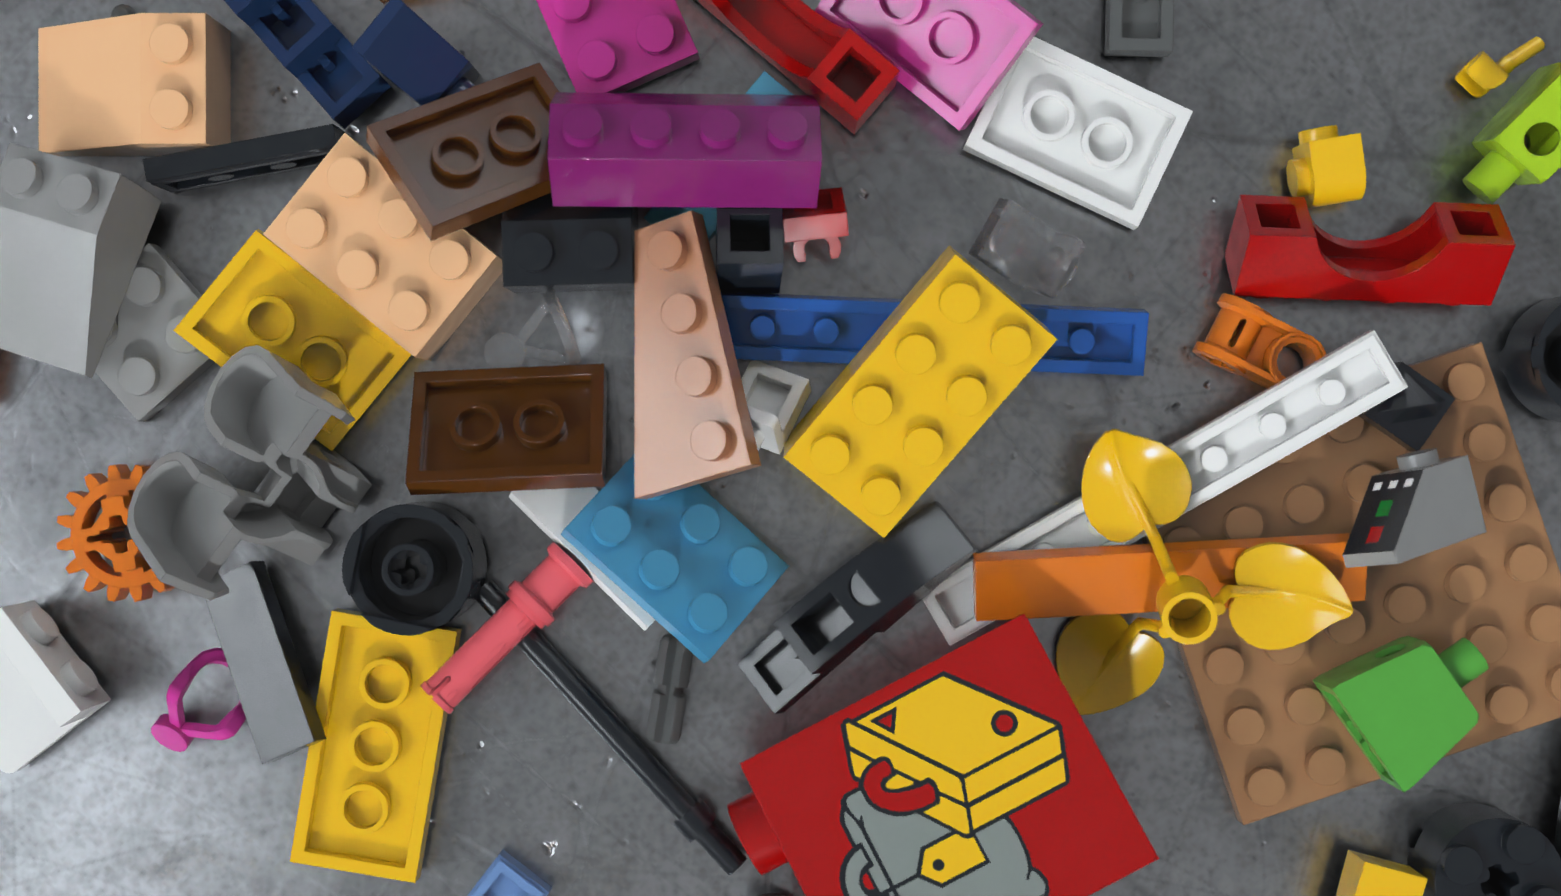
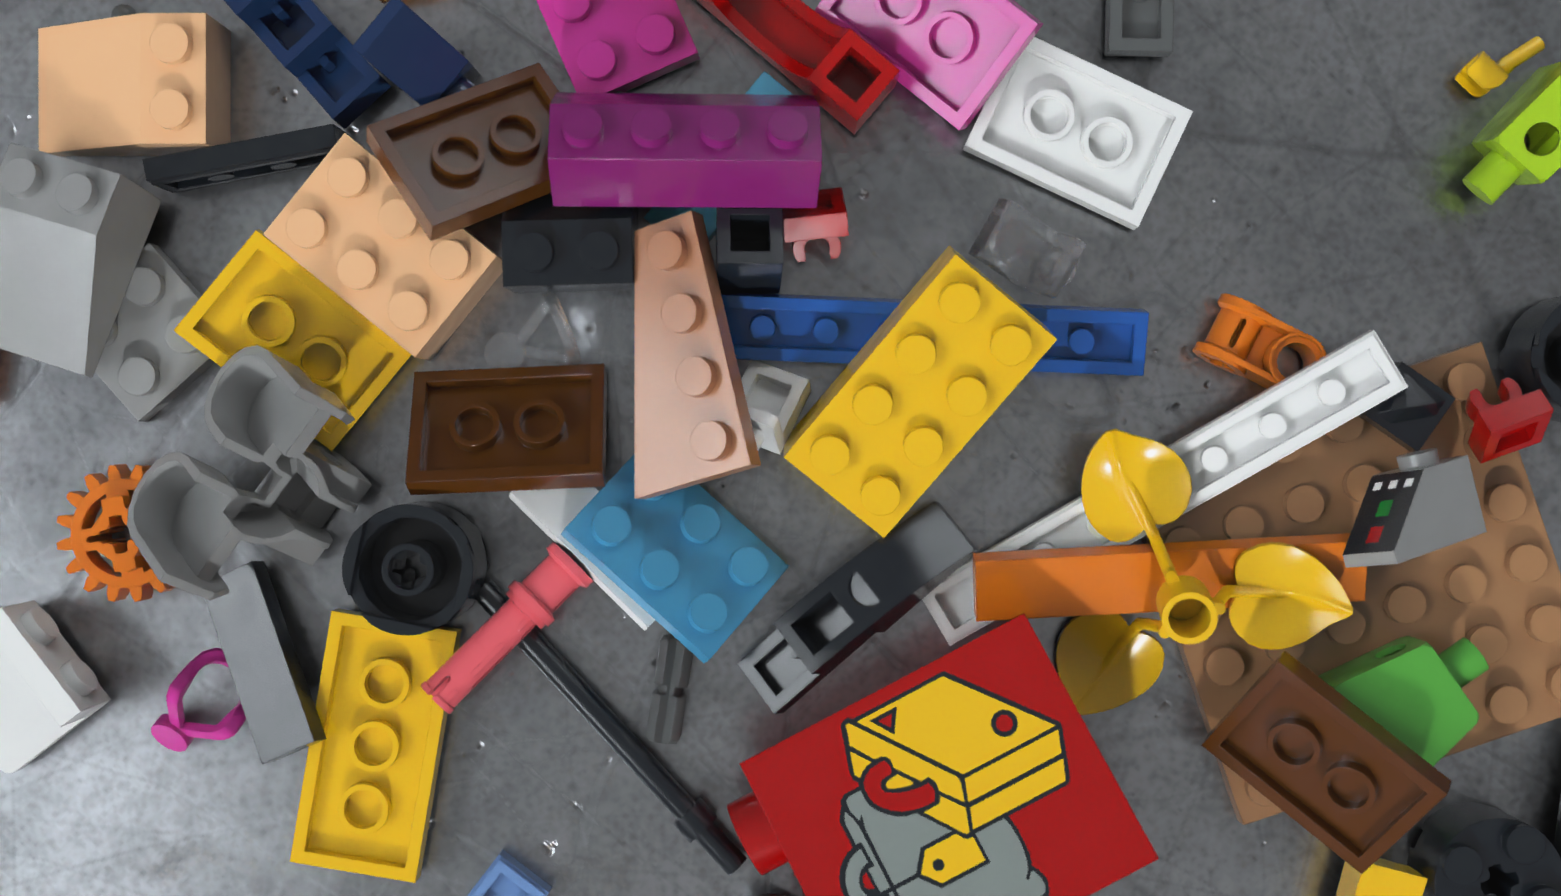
(1326, 763): none -> reddish brown plate
(1327, 167): yellow plate -> none
(1443, 257): red arch -> none
(1508, 425): none -> red tile

